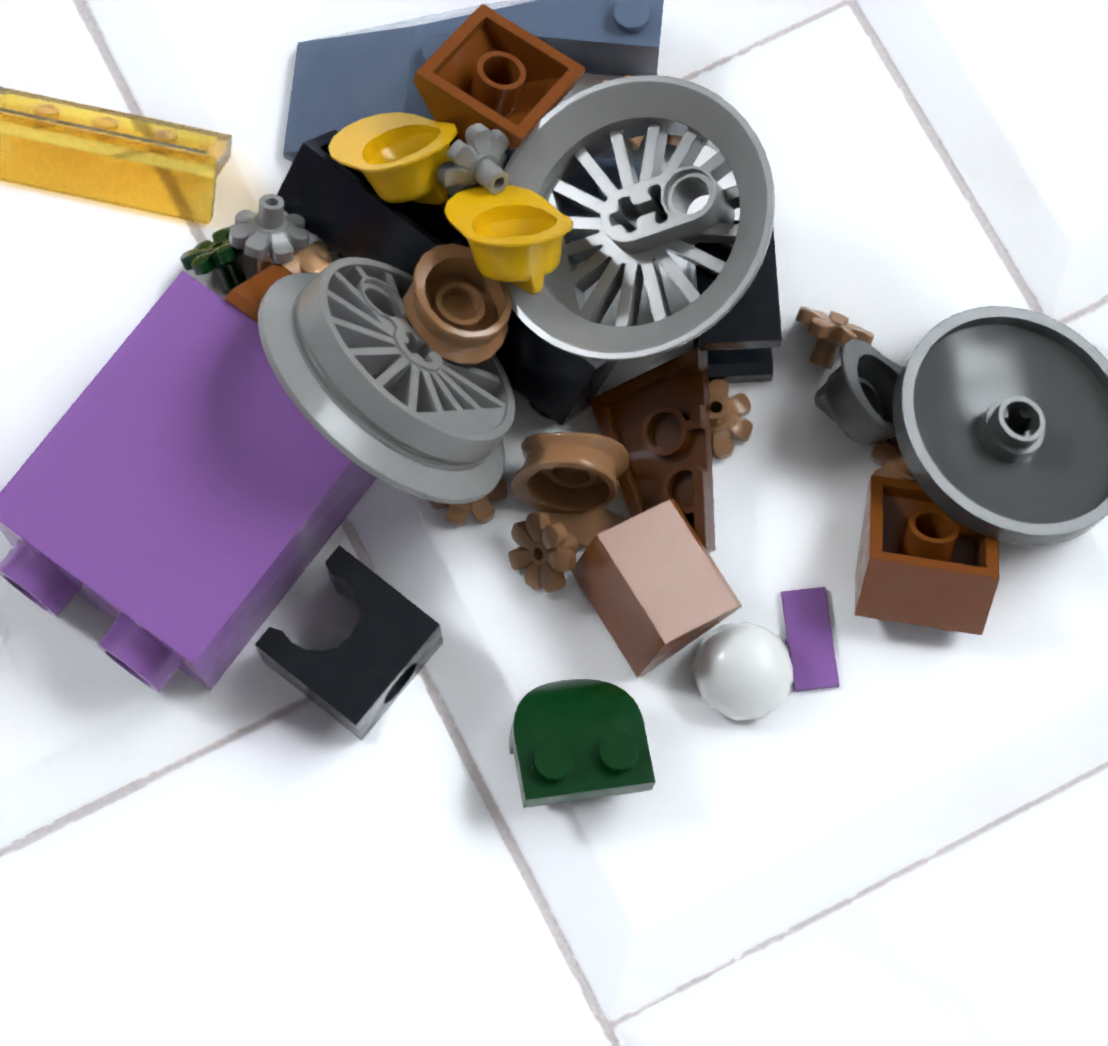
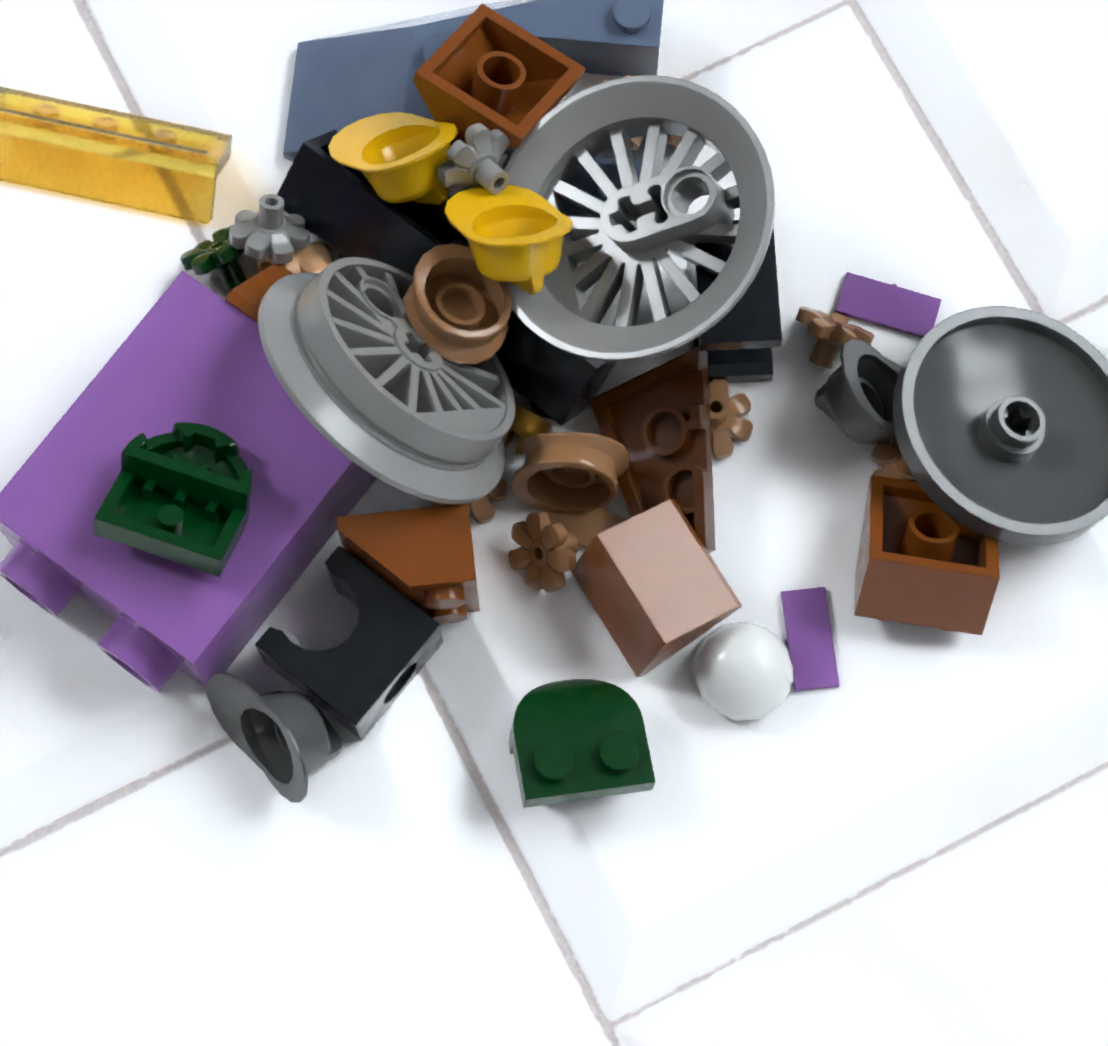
(180, 497): none -> dark green slope
(276, 730): none -> dark grey piece
(421, 555): none -> dark orange slope
(525, 425): none -> pearl gold hinge
(887, 305): none -> medium lavender window

